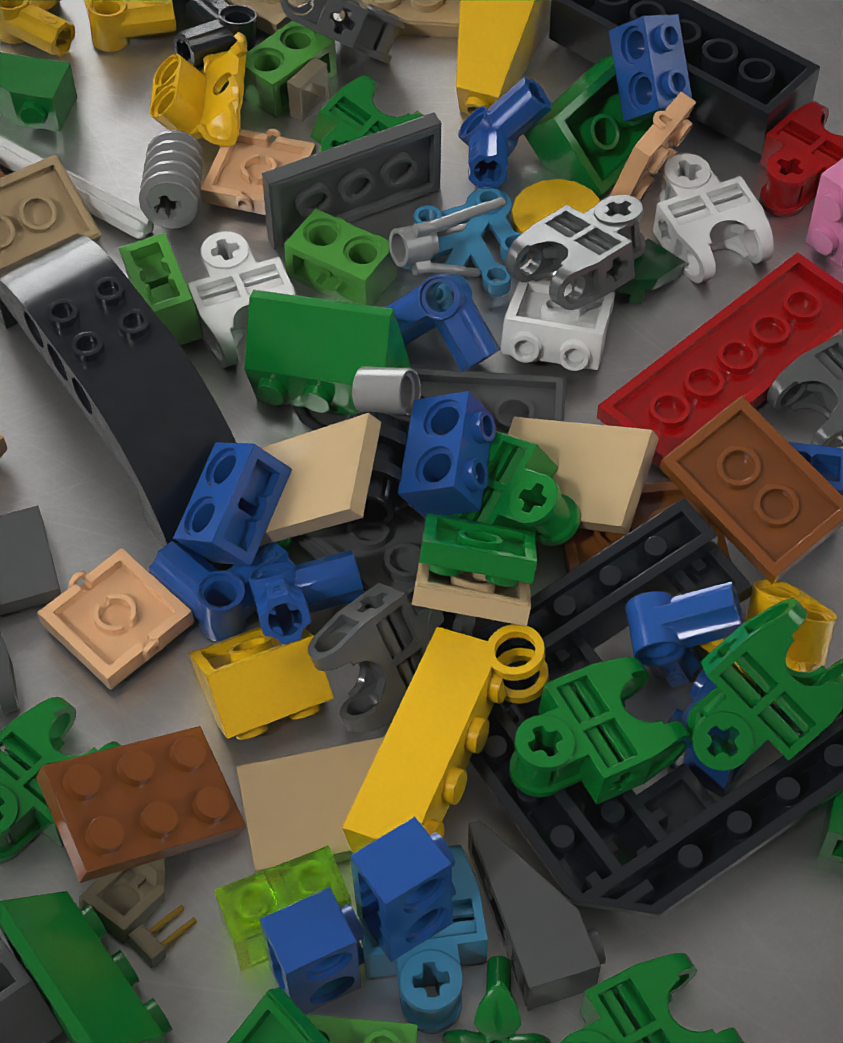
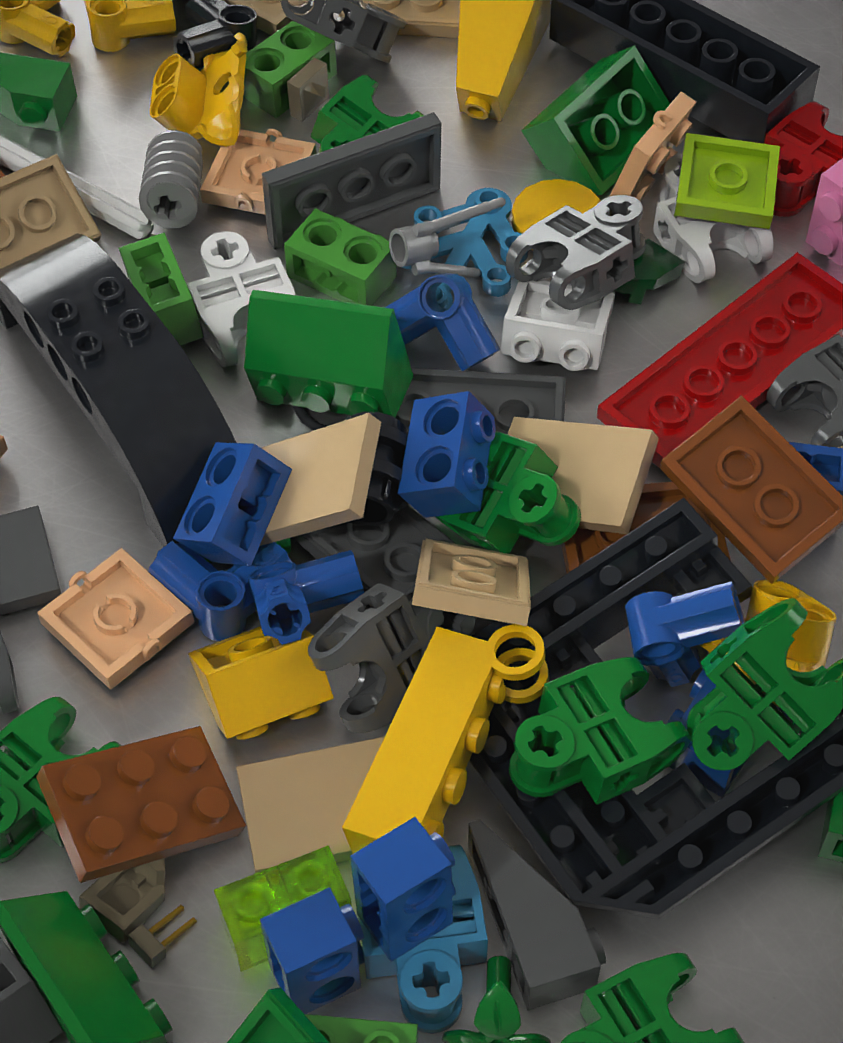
(386, 391): light grey piece -> none
(480, 548): green plate -> none
(496, 130): blue piece -> none
(649, 65): blue brick -> none
(727, 181): none -> lime plate

